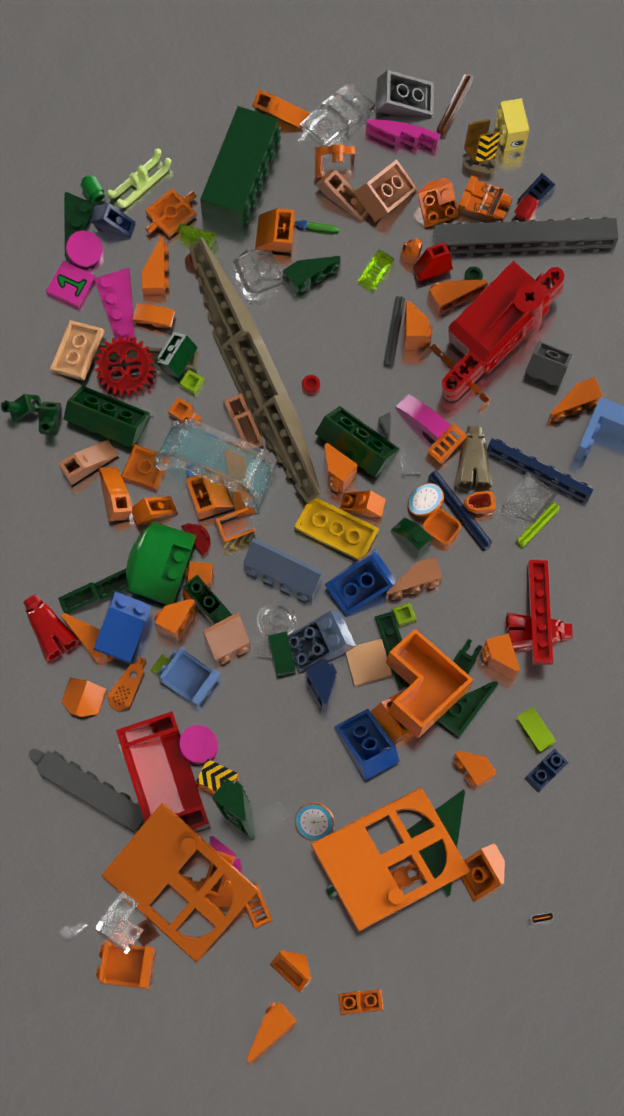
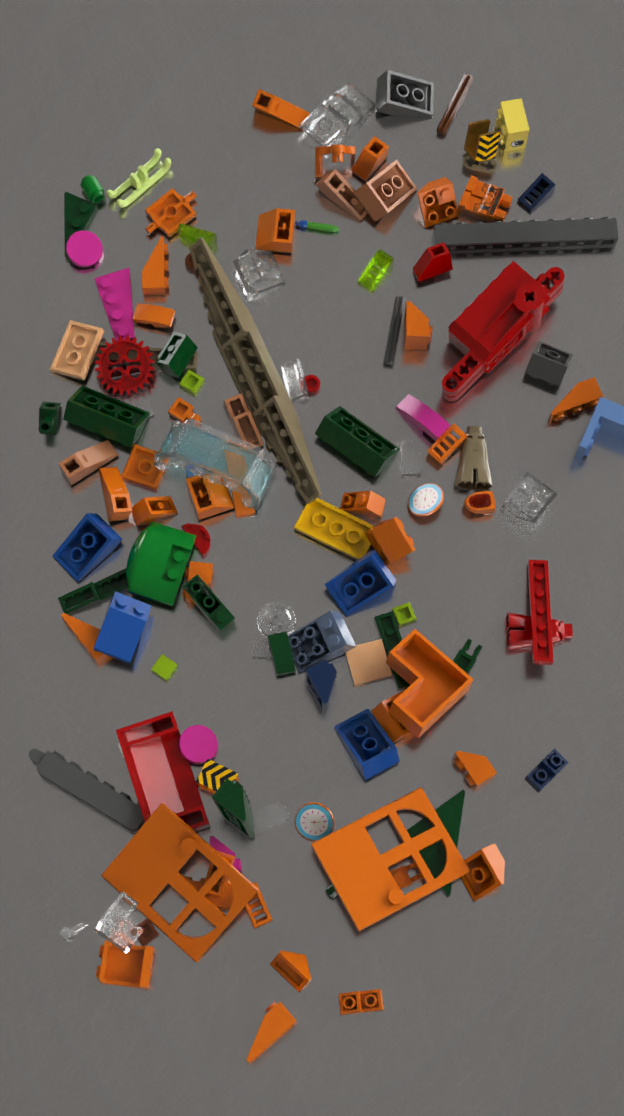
(21, 406): dark green bracket -> none
(50, 631): red piece -> none
(70, 284): dark pink tile -> none
(83, 697): orange slope -> none
(87, 546): none -> blue slope
(112, 220): dark blue slope -> none
(128, 683): orange piece -> none
(174, 619): orange slope -> none
(187, 676): medium blue panel -> none
(220, 529): orange piece -> none
(226, 639): nougat slope -> none
(240, 167): dark green brick -> none
(282, 570): sand blue slope -> none
(294, 380): none -> clear tile
(306, 272): dark green slope -> none
(339, 469): orange slope -> none
(370, 158): none -> orange slope
(384, 424): dark grey slope -> none
(390, 540): none -> orange slope
(397, 131): dark pink slope -> none
(411, 251): orange rock -> none
(412, 536): dark green slope -> none
(419, 576): nougat slope -> none
(442, 526): orange piece -> none
(444, 358): orange piece -> none
(451, 293): orange slope -> none
(460, 510): dark blue axle -> none
(466, 708): dark green wing -> none
(473, 273): dark green tile -> none
(500, 656): orange slope -> none
(526, 208): red brick -> none
(533, 528): lime axle -> none
(536, 729): lime slope -> none
(541, 918): piece -> none
(543, 471): dark blue plate -> none

